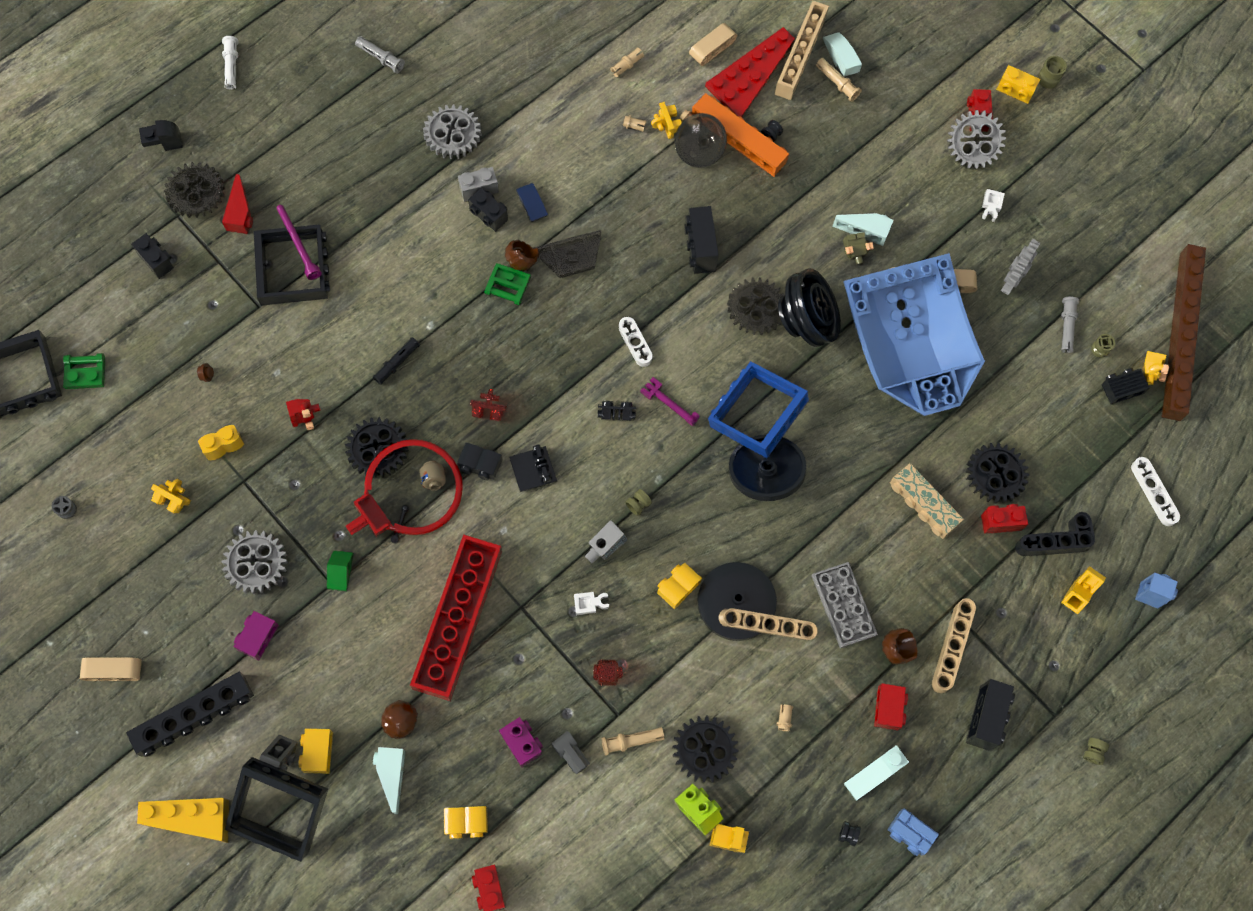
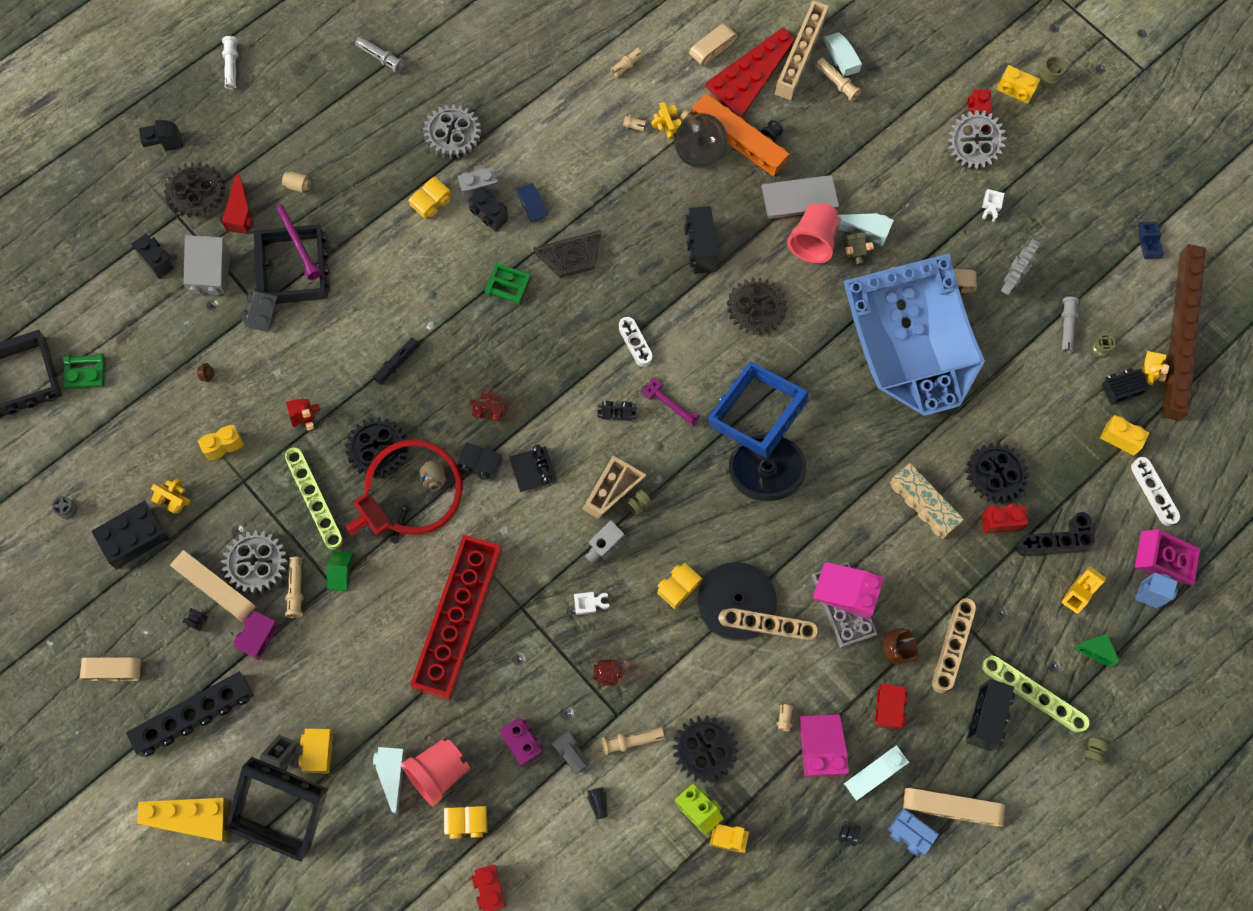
(130, 535): none -> black brick
(195, 619): none -> black wheel
(206, 264): none -> light grey slope
(213, 586): none -> tan beam
(259, 310): none -> dark grey bracket
(294, 597): none -> tan pin
(296, 181): none -> tan brick
(310, 499): none -> yellowish green beam
(399, 719): reddish brown hair -> none
(430, 198): none -> yellow brick
(435, 770): none -> coral piece
(521, 255): reddish brown hair -> none
(598, 802): none -> black cone
(612, 486): none -> tan wedge
(794, 196): none -> light grey tile
(810, 308): black wheel -> none
(815, 234): none -> coral piece
(823, 746): none -> dark pink slope
(848, 589): none -> dark pink slope
(954, 807): none -> tan beam
(1033, 697): none -> yellowish green beam
(1099, 650): none -> green slope
(1124, 435): none -> yellow brick
(1150, 240): none -> dark blue slope
(1167, 555): none -> dark pink slope

